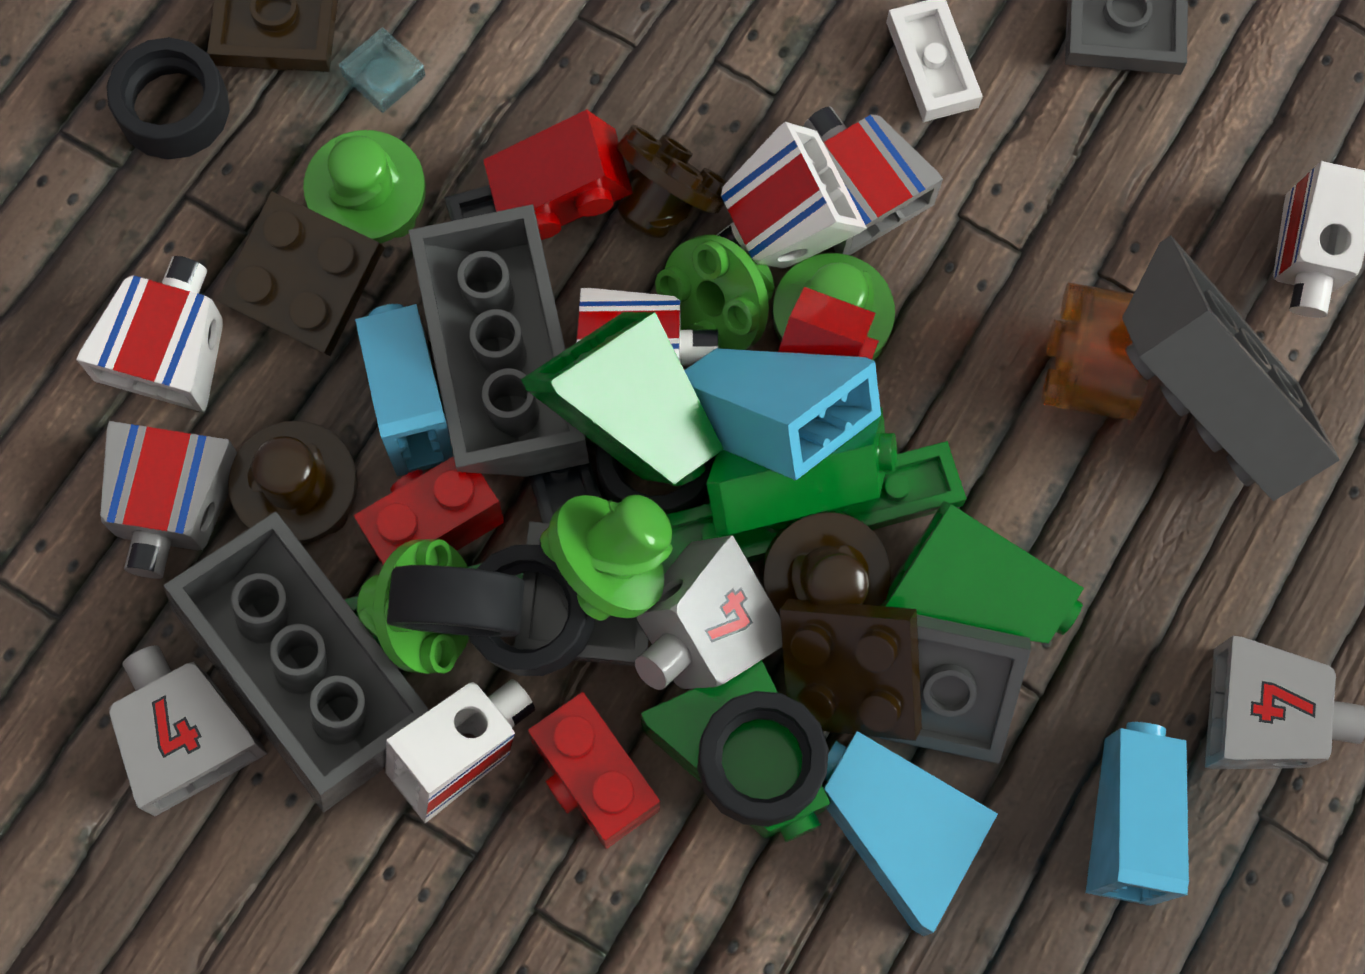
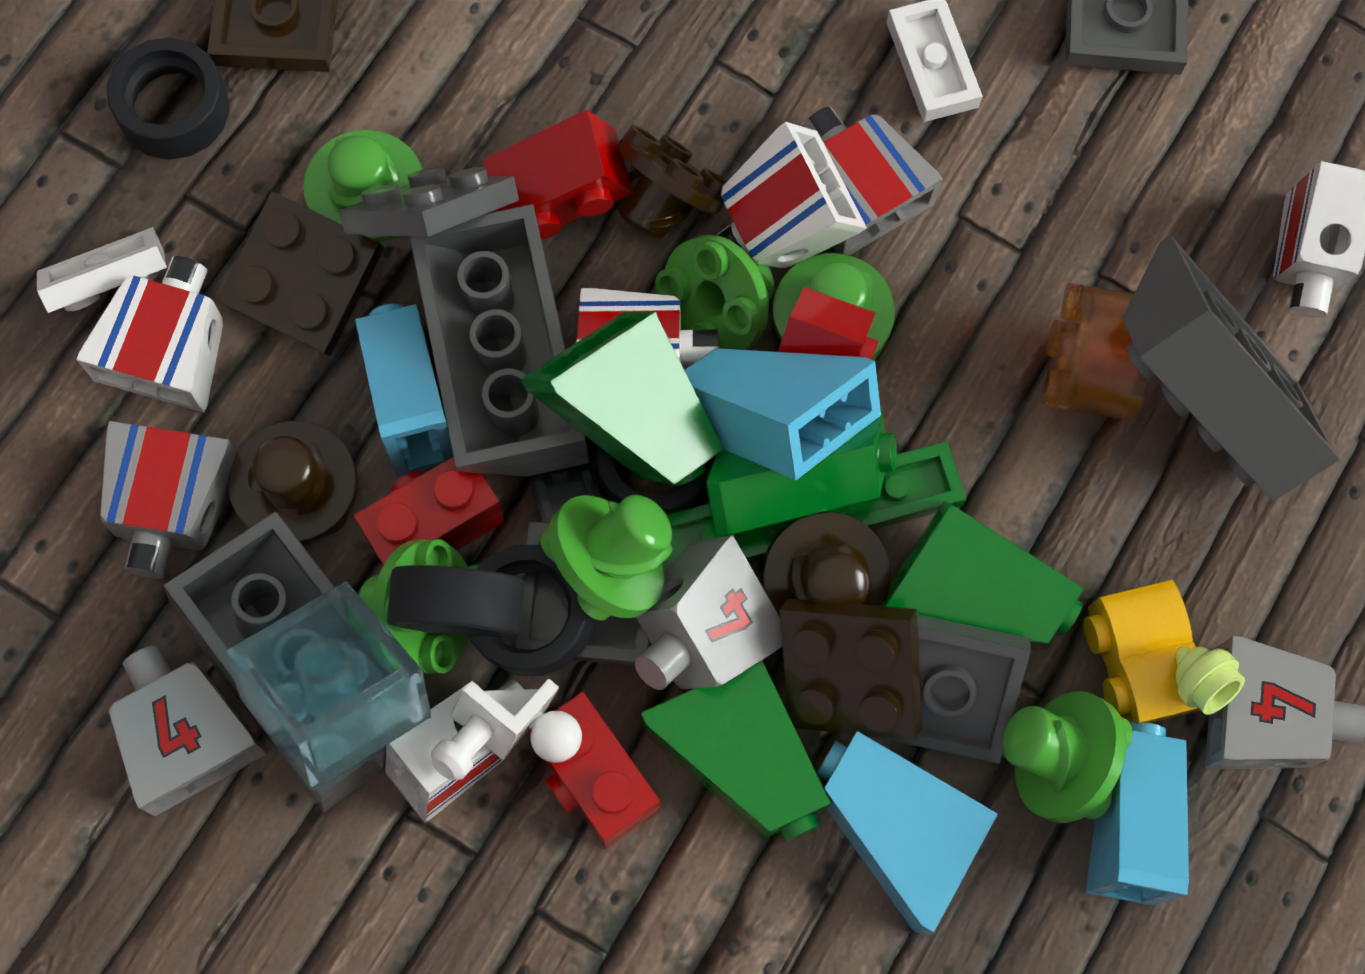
(81, 278): none -> white plate
(329, 684): none -> clear light blue brick
(382, 70): clear light blue plate -> none
(428, 203): none -> dark grey plate
(500, 722): none -> white piece
(784, 712): black tyre -> none
(1067, 755): none -> bright green plate
(1139, 645): none -> yellow brick
(1207, 678): none -> yellowish green plate

